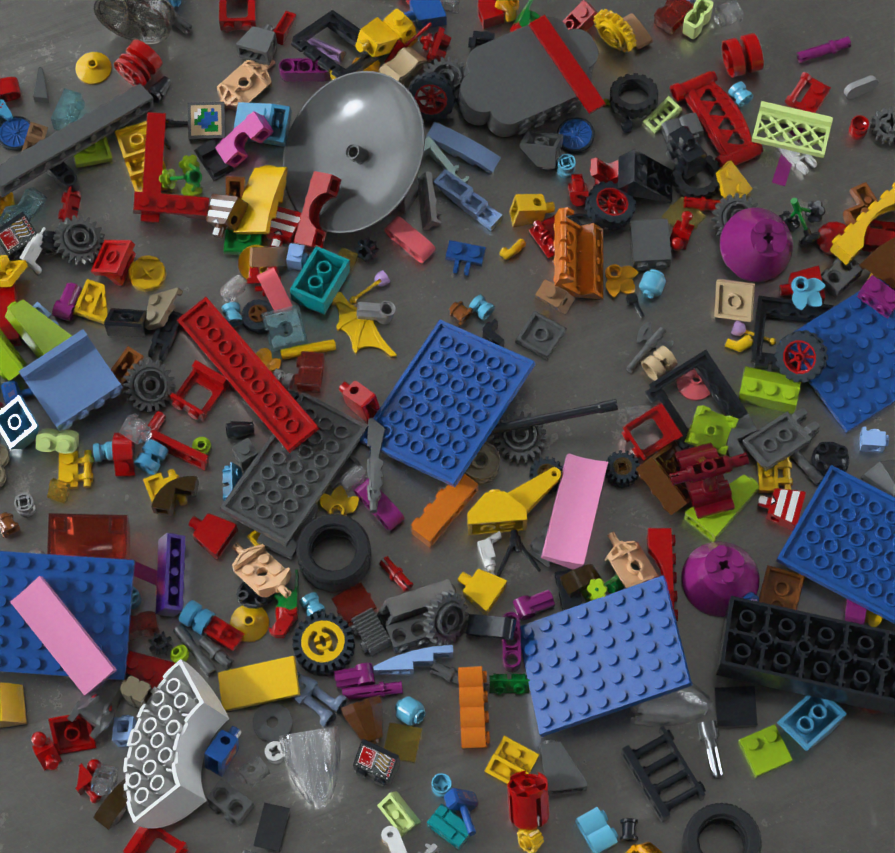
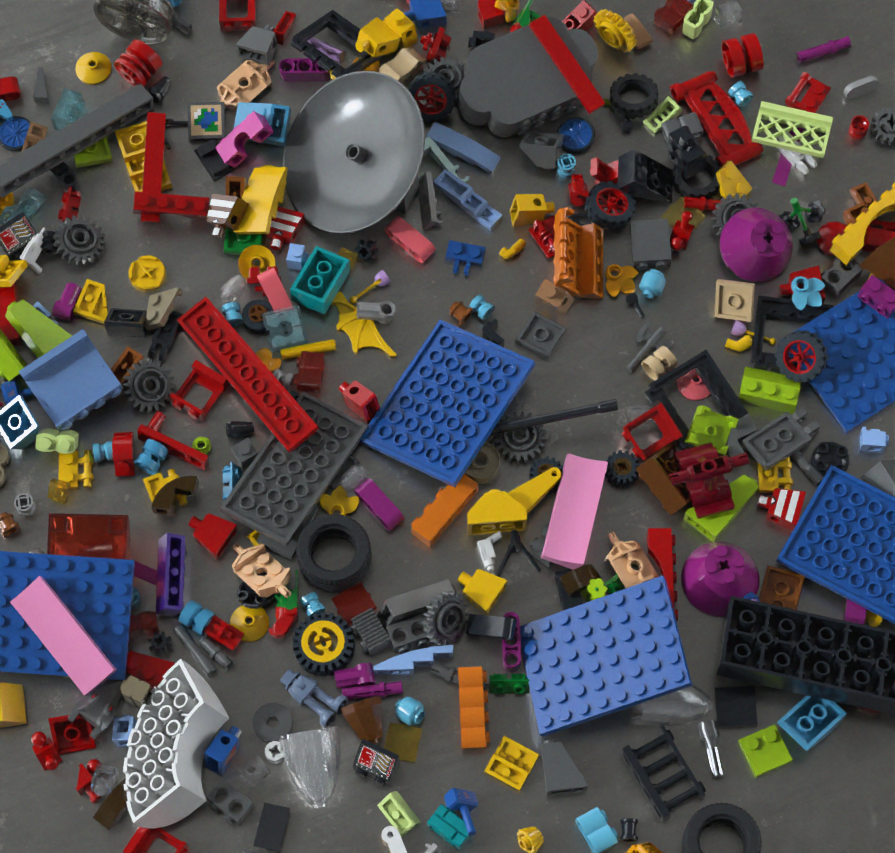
(114, 260): red bracket -> none
(136, 429): clear brick -> none
(179, 652): lime plate -> none
(192, 176): lime plant -> none
(258, 683): yellow tile -> none
(268, 256): medium nougat slope -> none
(321, 189): arch -> none
(374, 464): dark grey sword -> none
(396, 574): red pin -> none
(399, 45): red piece -> none
(441, 780): medium azure wheel -> none
(528, 606): magenta piece -> none
(528, 800): red cylinder -> none

